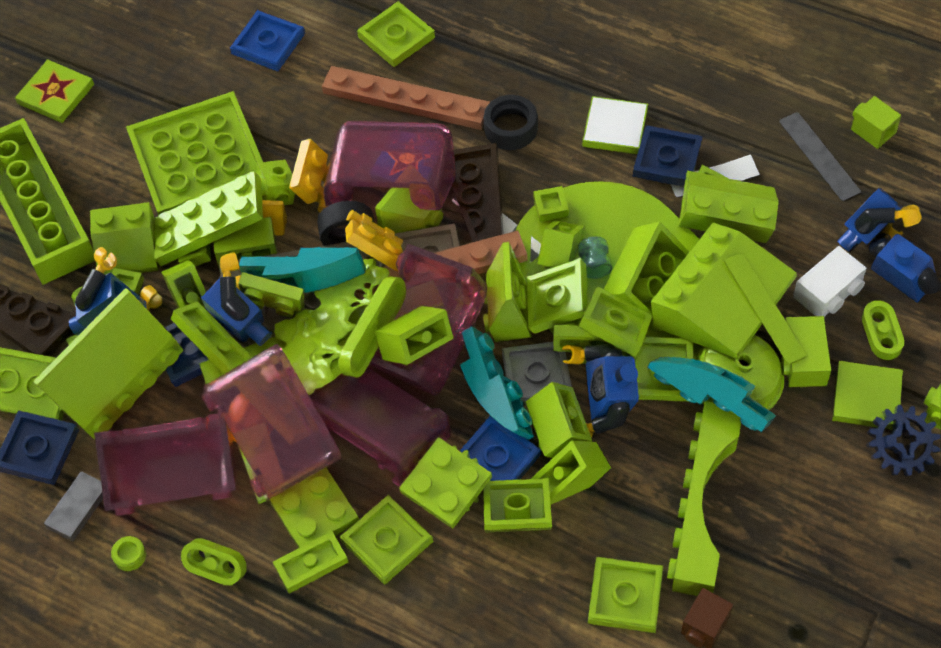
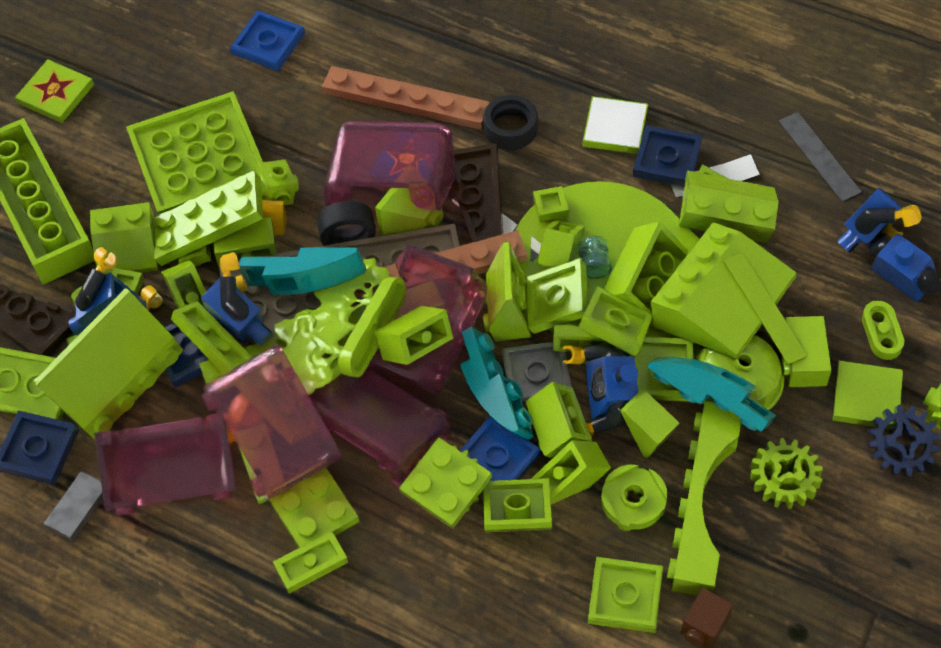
(128, 553): lime tile -> none
(215, 564): lime plate -> none
(273, 294): lime plate -> none
(309, 173): yellow plate -> none
(373, 239): yellow plate -> none
(386, 539): lime tile -> none
(396, 34): lime plate -> none
(629, 514): none -> lime plate
(648, 422): none -> lime slope
(791, 485): none -> lime gear
(830, 283): white brick -> none
(875, 122): lime brick -> none

